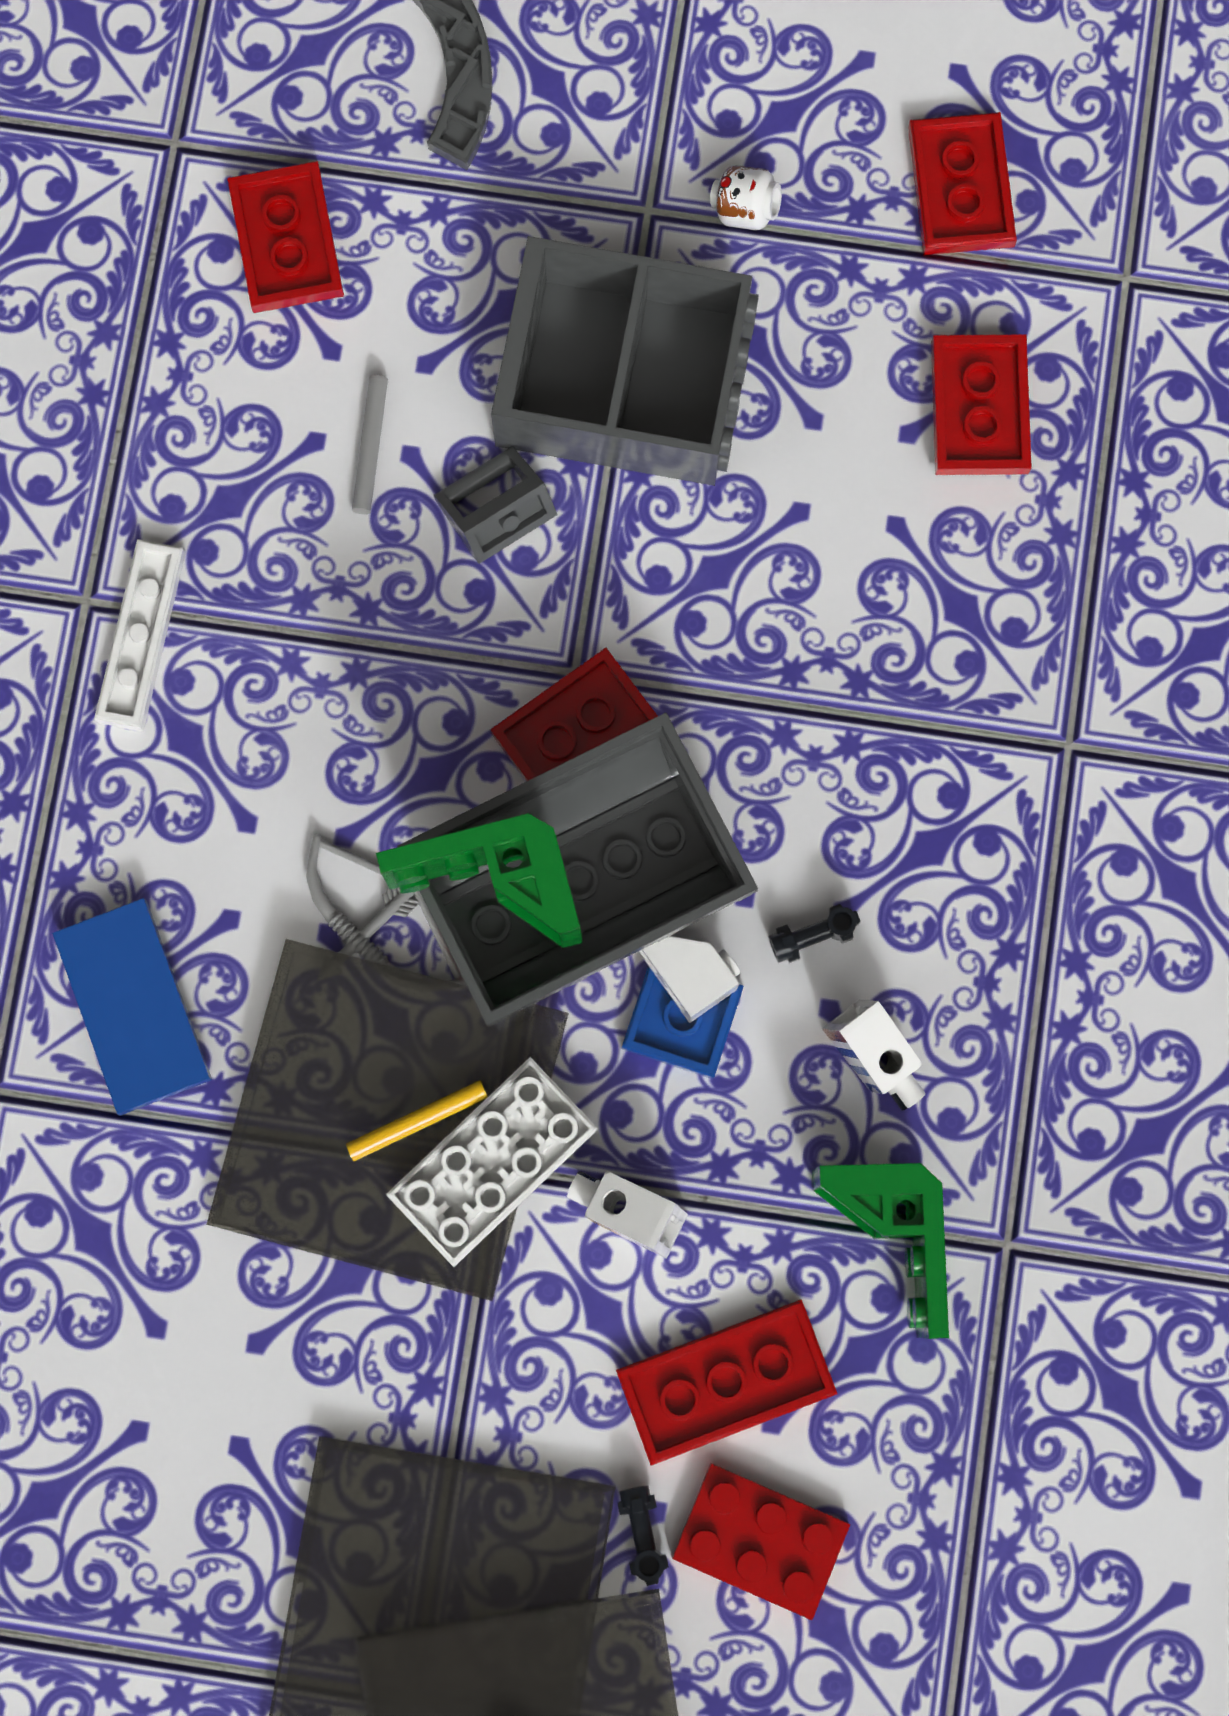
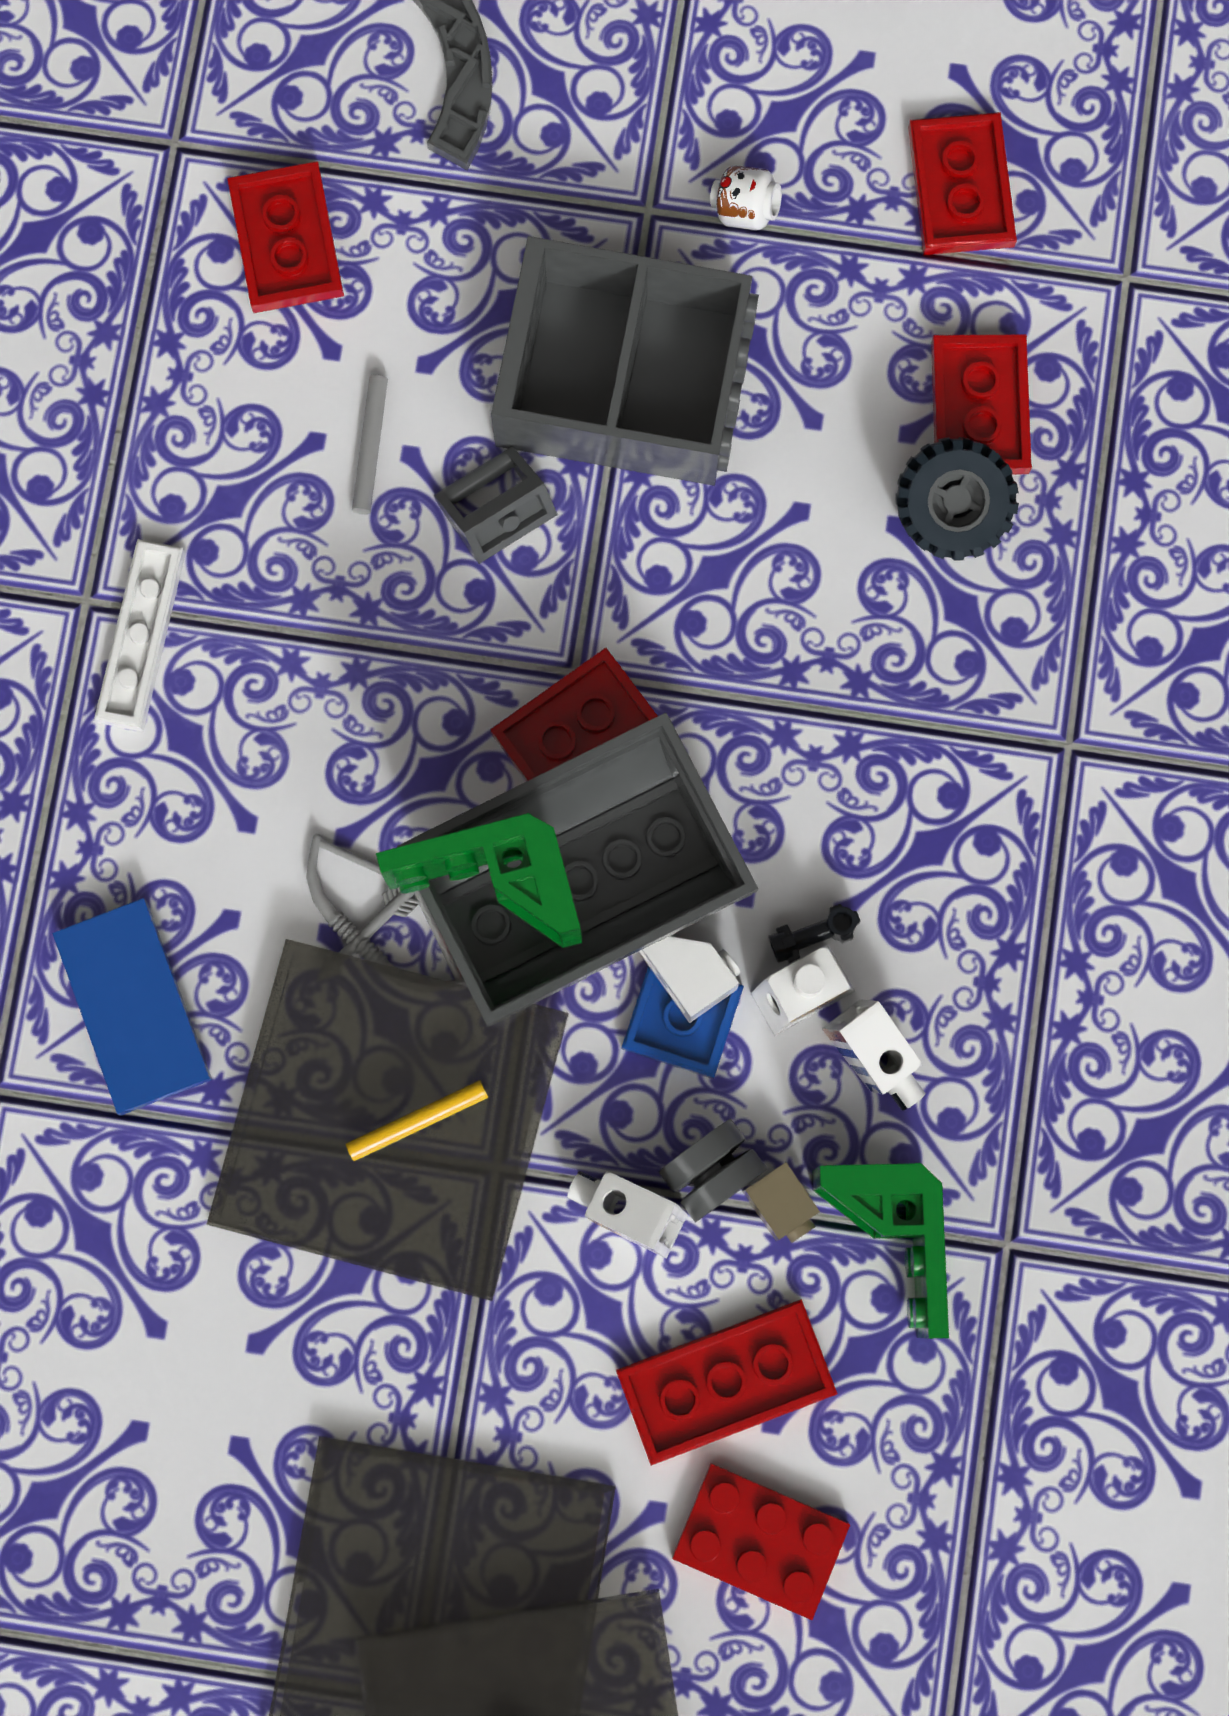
(492, 1162): white tile -> none
(648, 1561): black bar -> none
(712, 1170): none -> dark grey wheel
(782, 1204): none -> dark tan brick
(802, 989): none -> white torso
(956, 498): none -> black wheel

